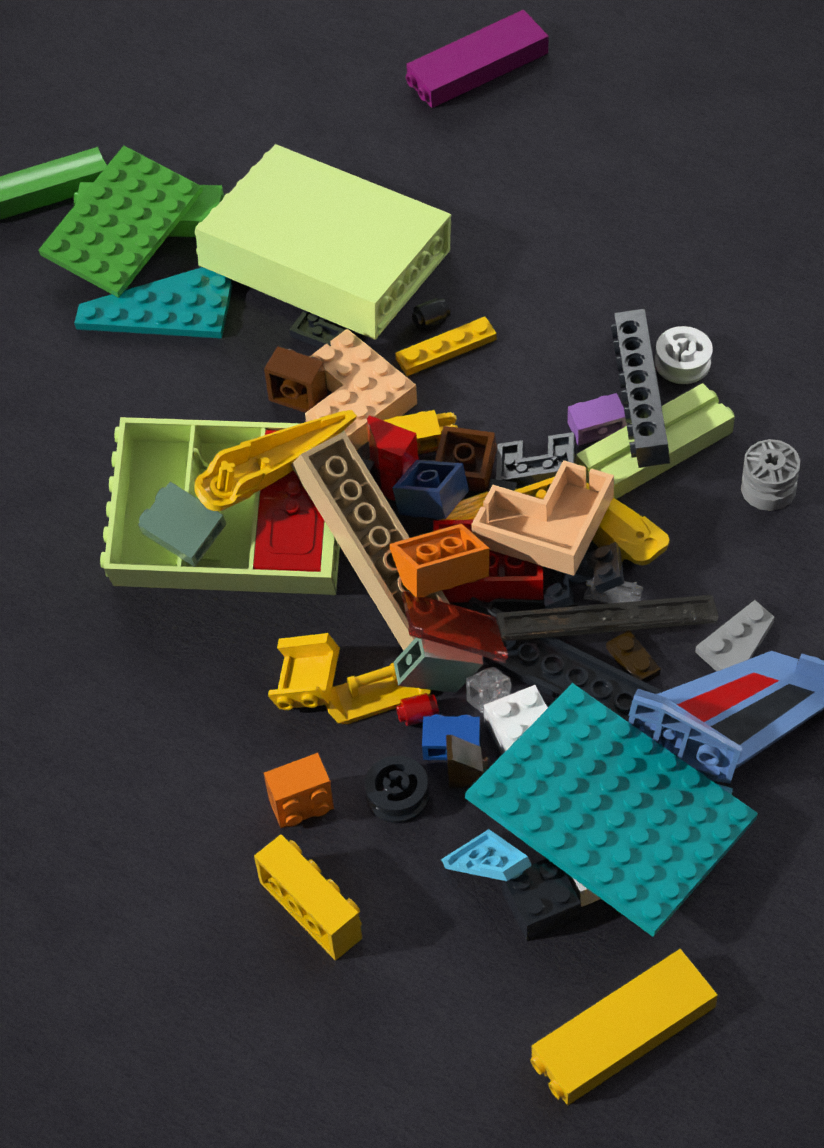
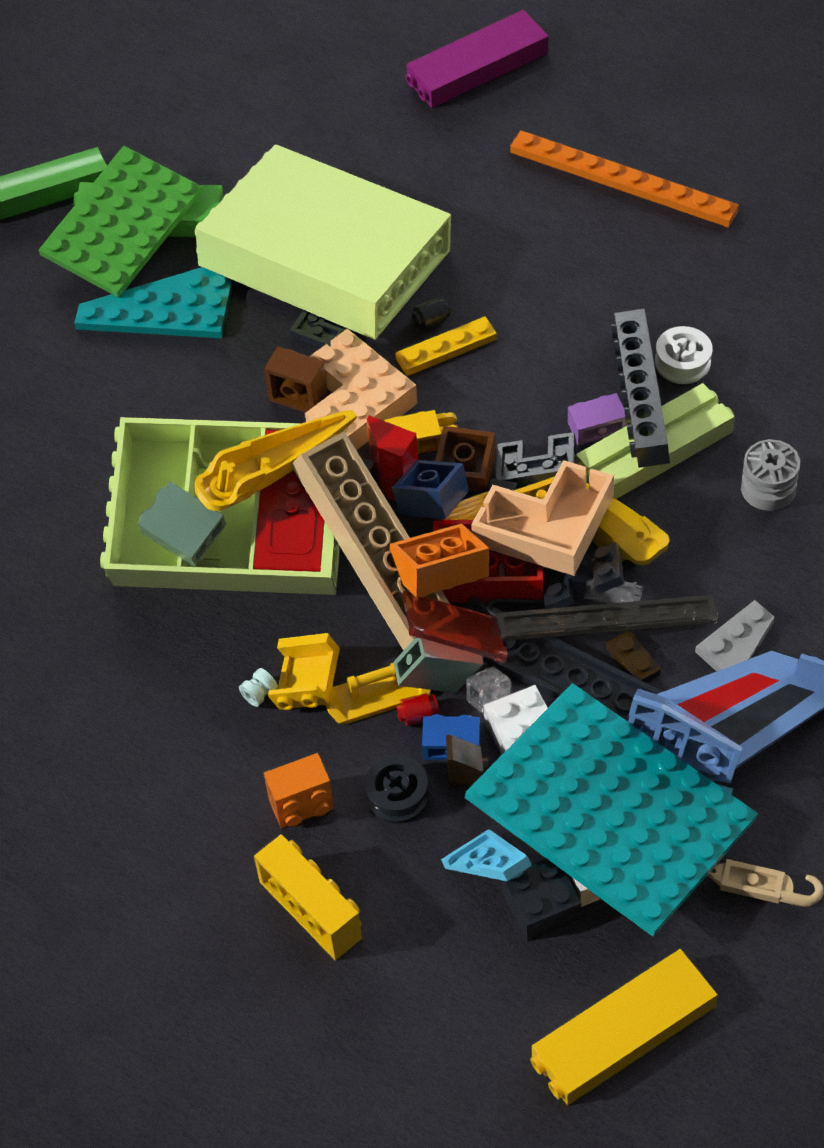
(258, 687): none -> light aqua wheel
(624, 178): none -> orange plate
(763, 883): none -> tan plate

